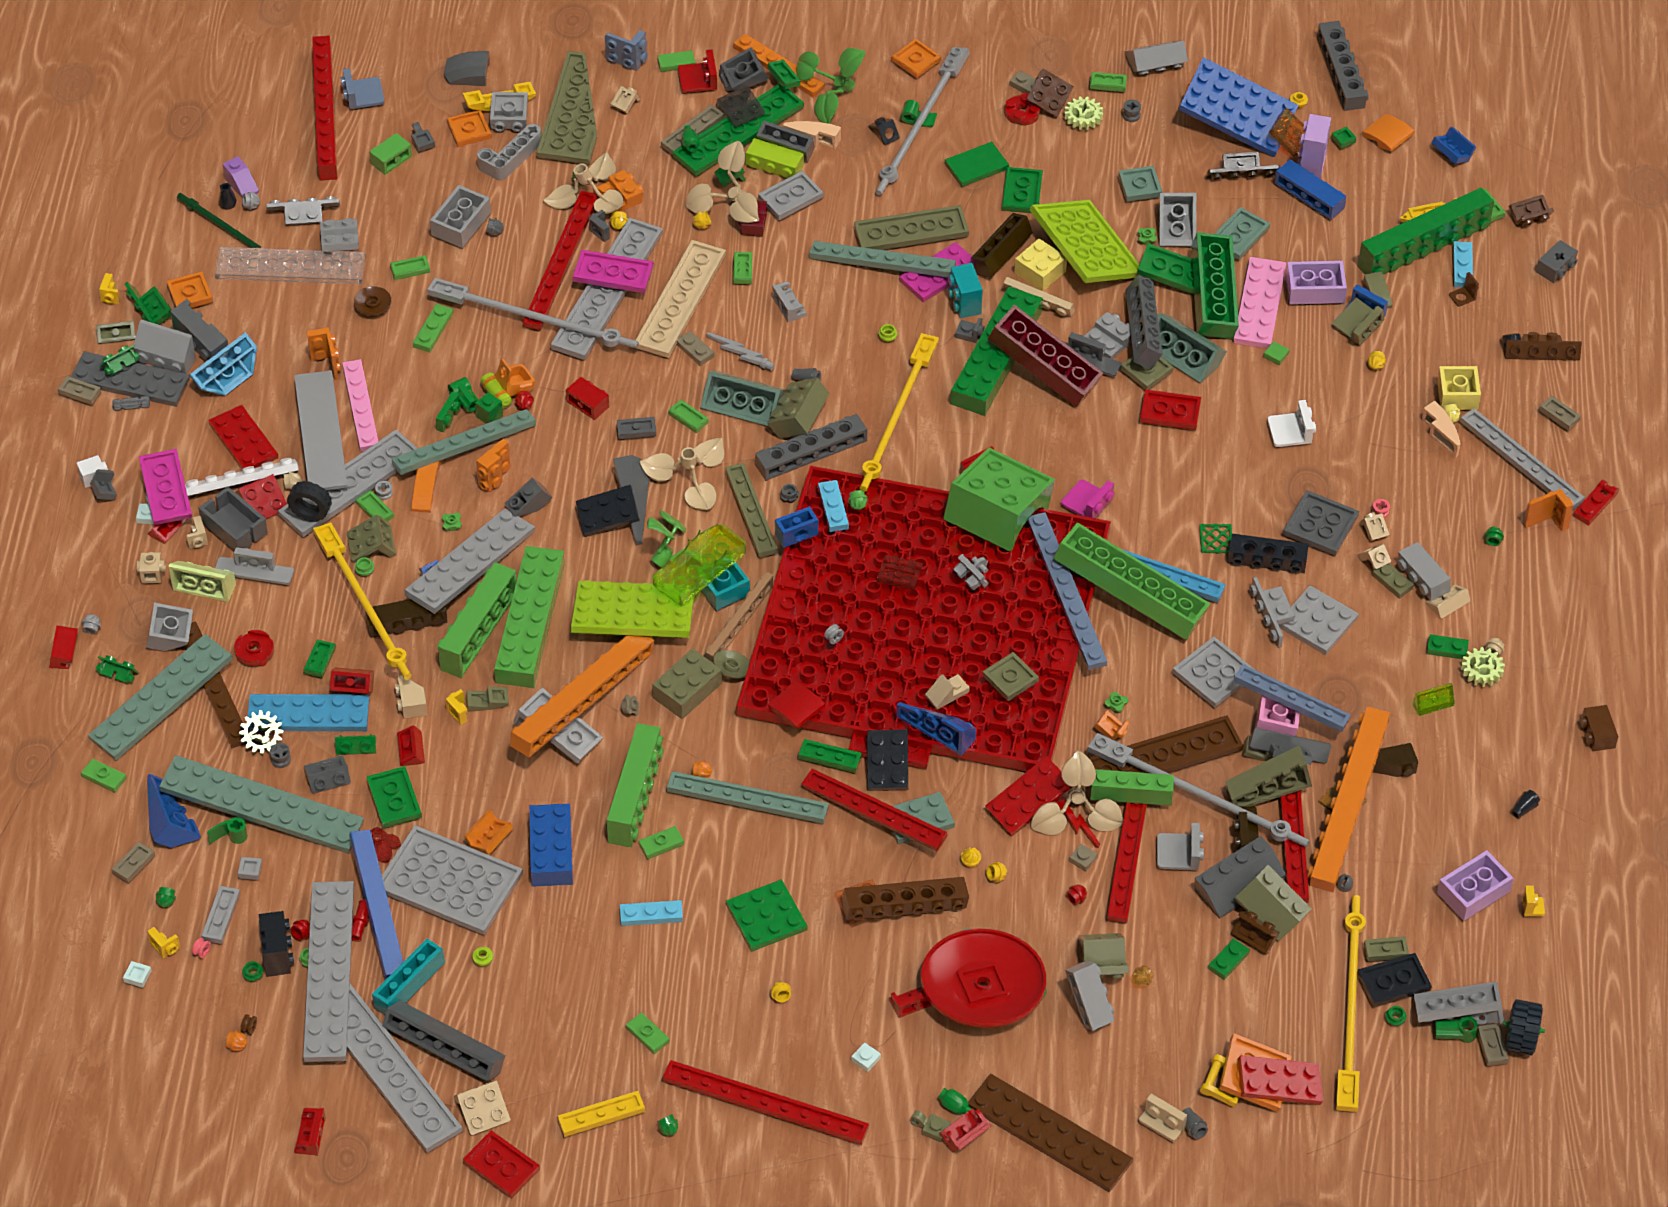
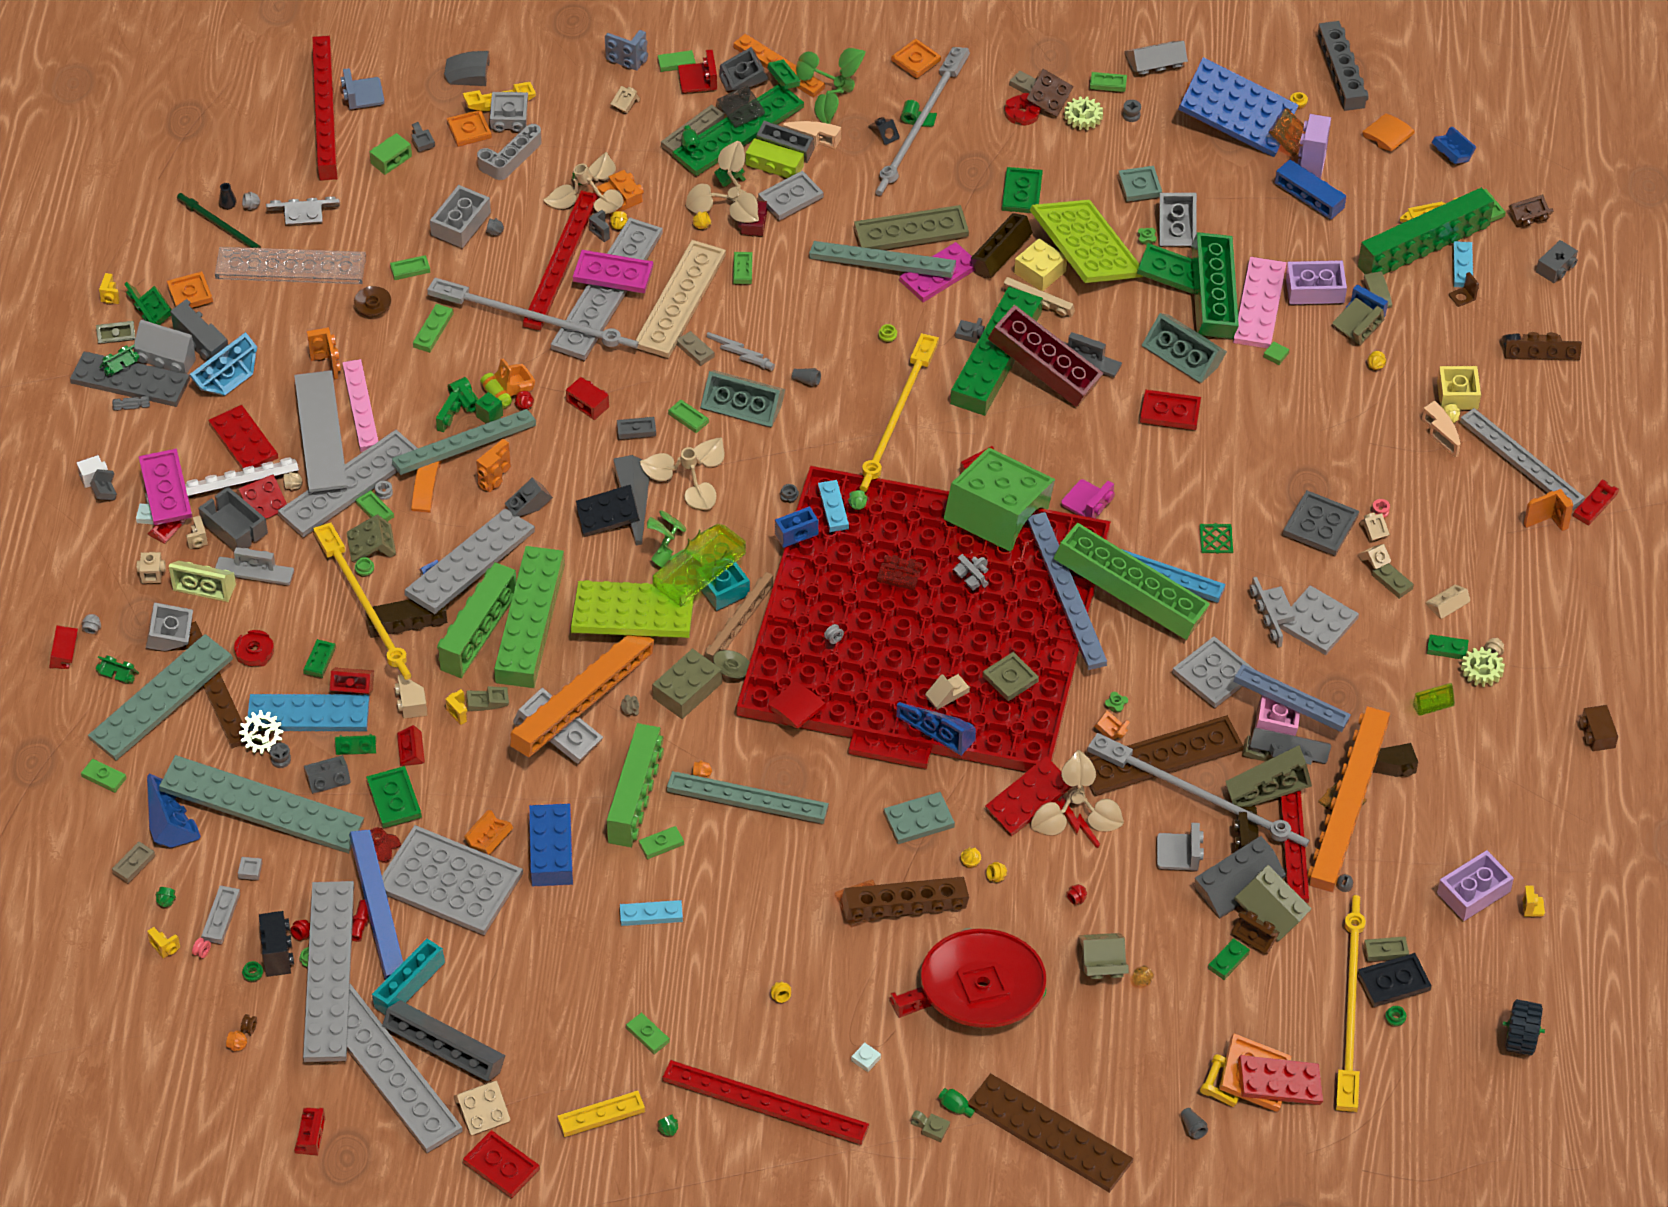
(79, 390): dark tan plate -> none
(137, 974): light aqua plate -> none
(233, 827): green panel -> none
(239, 177): medium lavender slope -> none
(304, 509): black tyre -> none
(339, 235): light grey plate -> none
(451, 521): bright green plate -> none
(482, 961): lime plate -> none
(570, 125): olive wing -> none
(751, 510): olive plate -> none
(766, 915): green plate -> none
(787, 302): light grey hinge -> none
(798, 408): olive brick -> none
(811, 447): dark grey brick -> none
(830, 755): green plate -> none
(874, 809): red plate -> none
(888, 760): black plate -> none
(964, 1130): red hinge -> none
(965, 290): teal brick -> none
(976, 164): green tile -> none
(1083, 857): dark tan plate -> none
(1090, 995): light grey brick -> none
(1112, 332): light grey plate -> none
(1126, 862): red plate -> none
(1133, 787): bright green brick -> none
(1143, 322): dark grey brick -> none
(1147, 377): olive plate -> none
(1163, 1118): tan bracket -> none
(1241, 164): bracket -> none
(1245, 229): sand green plate -> none
(1268, 553): black brick -> none
(1293, 427): white bracket -> none
(1343, 137): green plate -> none
(1424, 571): light grey brick -> none
(1455, 1029): green piece -> none
(1461, 1001): light grey plate -> none
(1492, 1044): dark tan plate -> none
(1494, 536): green plate -> none
(1526, 803): black cone -> none
(1560, 413): dark tan plate -> none

